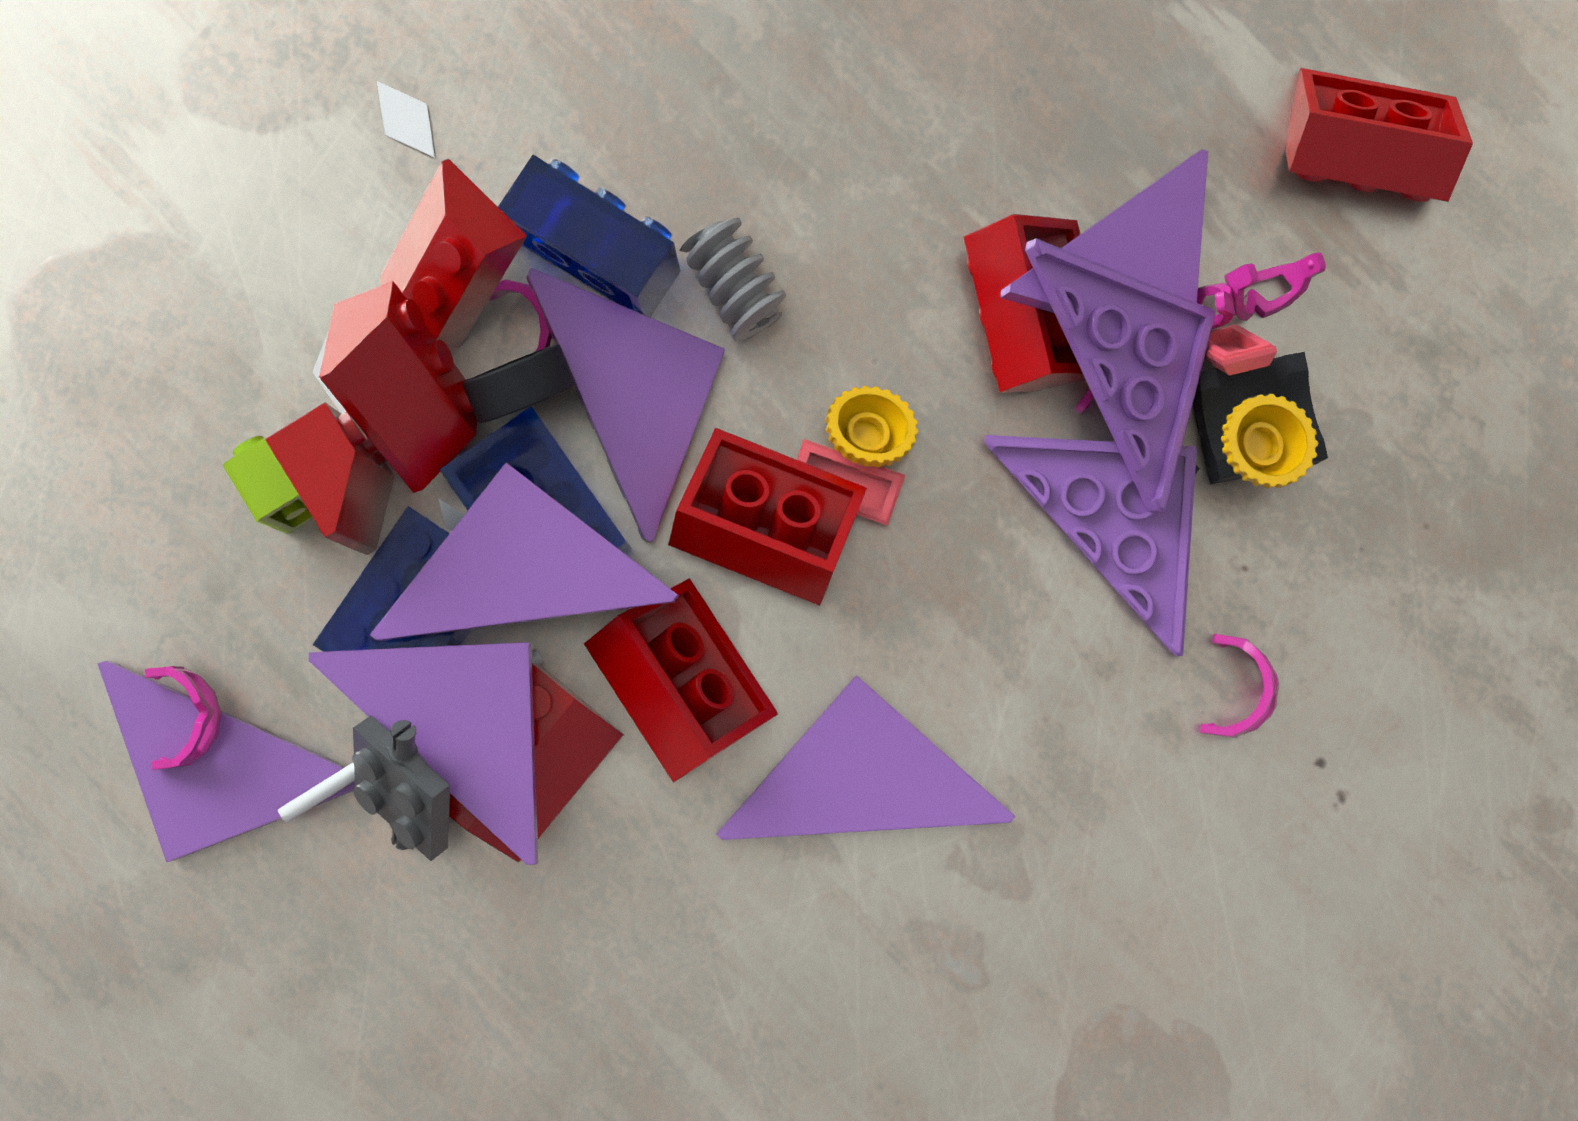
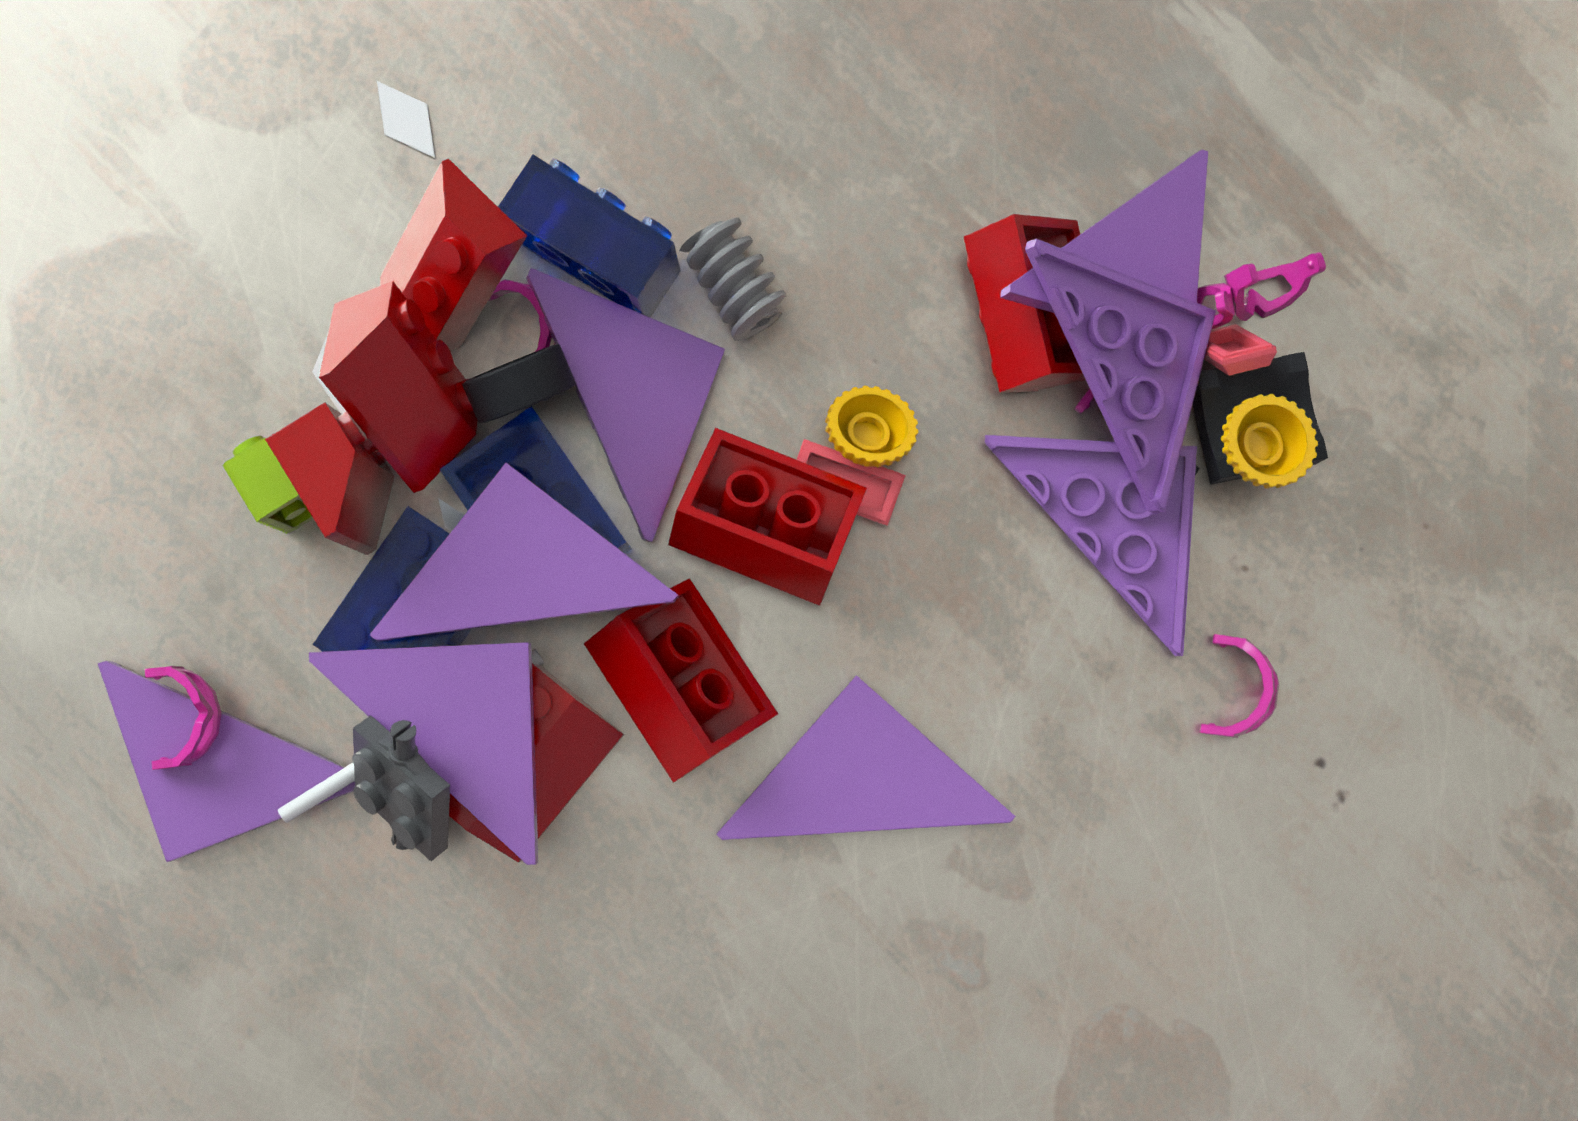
(1376, 136): red slope -> none

